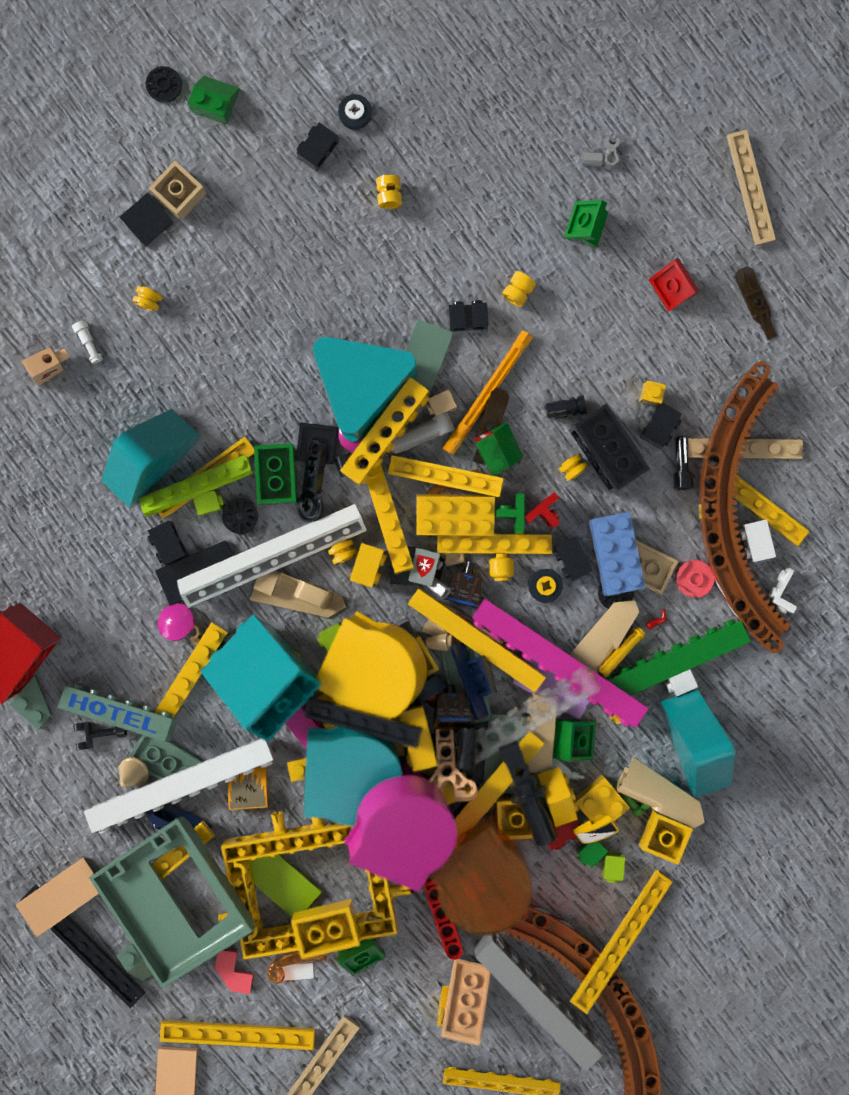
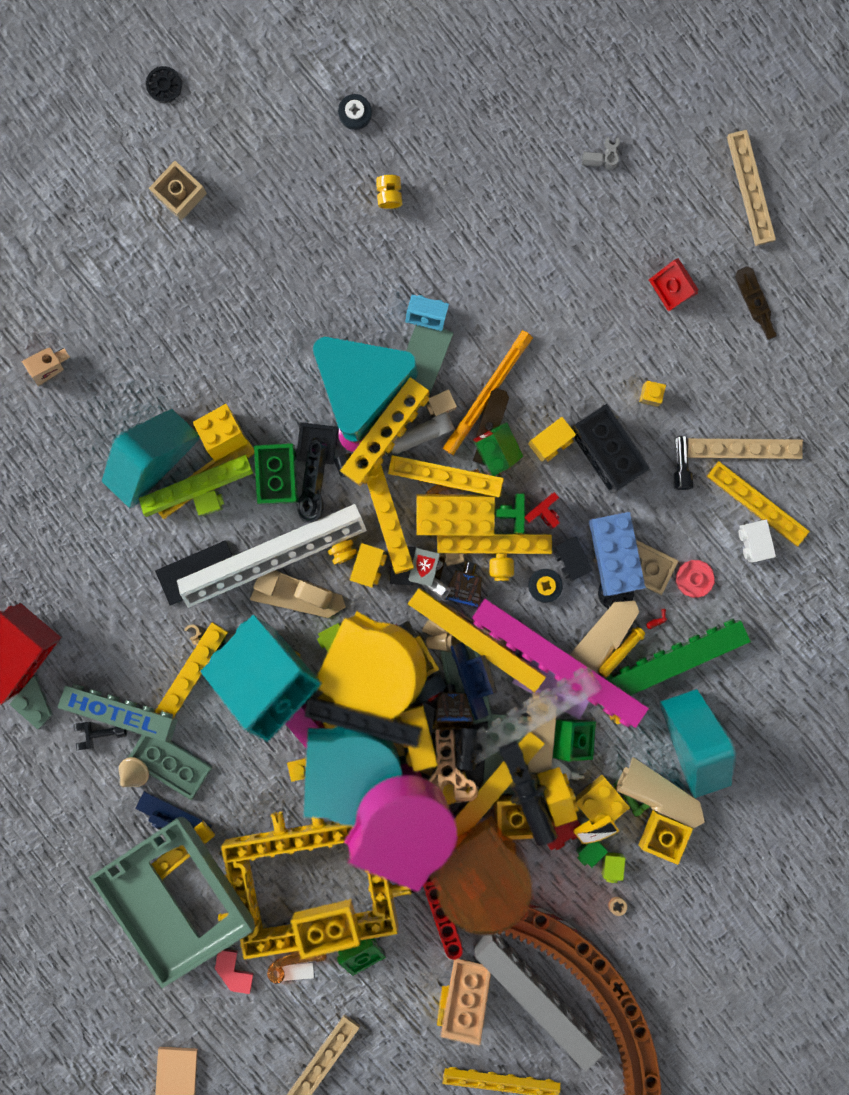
(58, 897): light nougat tile -> none
(81, 328): white piece -> none
(96, 959): black plate -> none
(133, 962): sand green slope -> none
(146, 219): black tile -> none
(147, 298): yellow wheel -> none
(167, 543): black brick -> none
(175, 622): dark pink dish -> none
(179, 784): white brick -> none
(213, 99): green slope -> none
(220, 432): none -> yellow brick
(237, 1034): yellow tile -> none
(240, 516): black wheel -> none
(249, 790): dark tan slope -> none
(283, 883): lime tile -> none
(317, 146): black brick -> none
(426, 312): none -> medium azure brick
(468, 317): black brick -> none
(520, 286): yellow wheel -> none
(551, 439): none -> yellow brick
(563, 408): black axle -> none
(573, 467): yellow wheel -> none
(587, 222): green bracket -> none
(615, 911): none -> tan bush
(621, 941): yellow tile -> none
(661, 426): black brick -> none
(681, 683): white brick -> none
(725, 445): dark orange gear -> none
(782, 605): white bracket -> none

